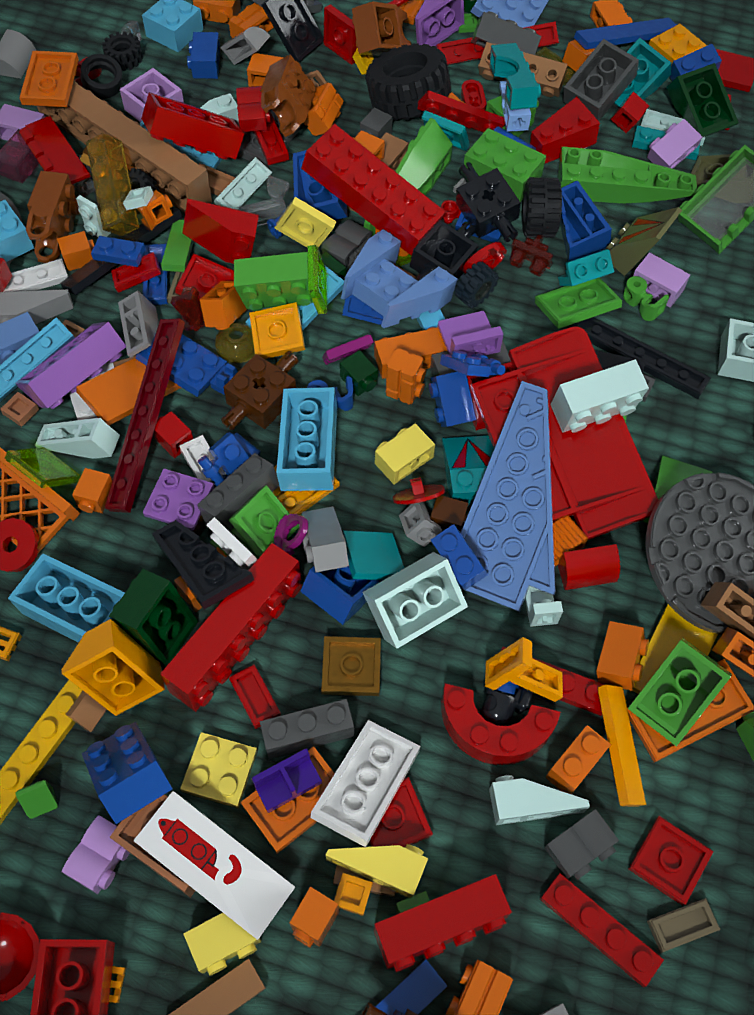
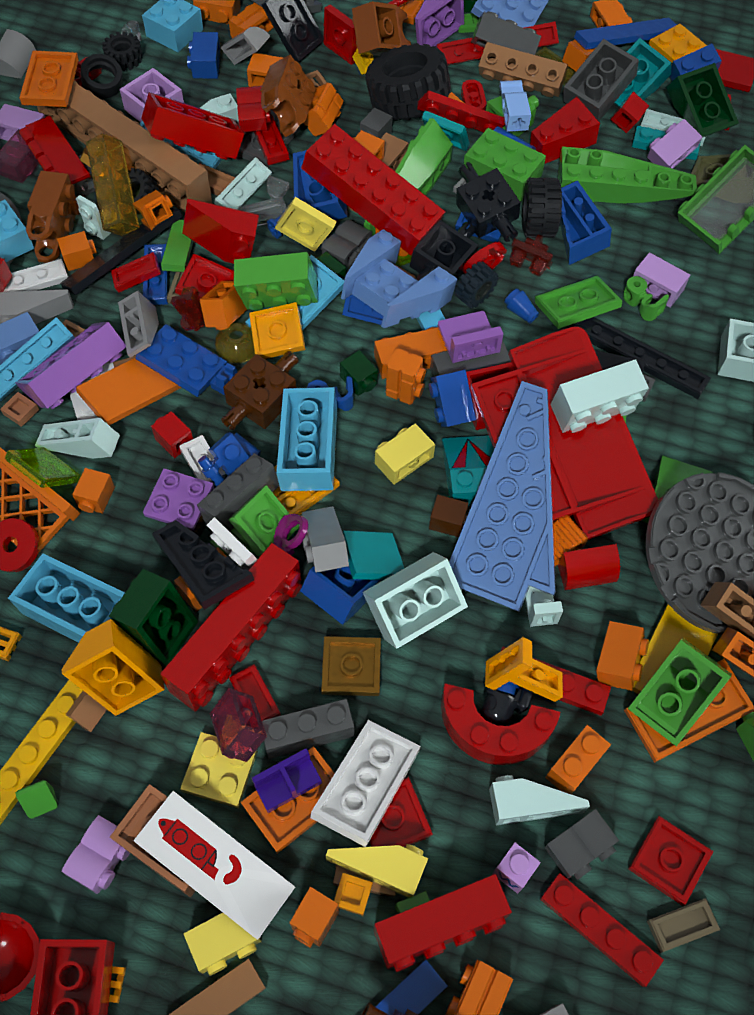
(118, 251): blue plate -> none
(125, 772): blue brick -> none
(138, 198): light aqua tile -> none
(144, 416): dark red tile -> none
(237, 725): none -> clear pink brick
(317, 279): clear neon green tile -> none
(347, 349): magenta tile -> none
(418, 492): red piece -> none
(418, 524): light grey bracket -> none
(451, 211): red plate -> none
(461, 557): blue brick -> none
(472, 365): blue plate -> none
(516, 868): none -> lavender brick
(521, 86): teal arch -> none
(521, 305): none -> blue cone
(587, 268): teal bracket -> none
(622, 746): light orange tile -> none
(639, 238): olive slope -> none

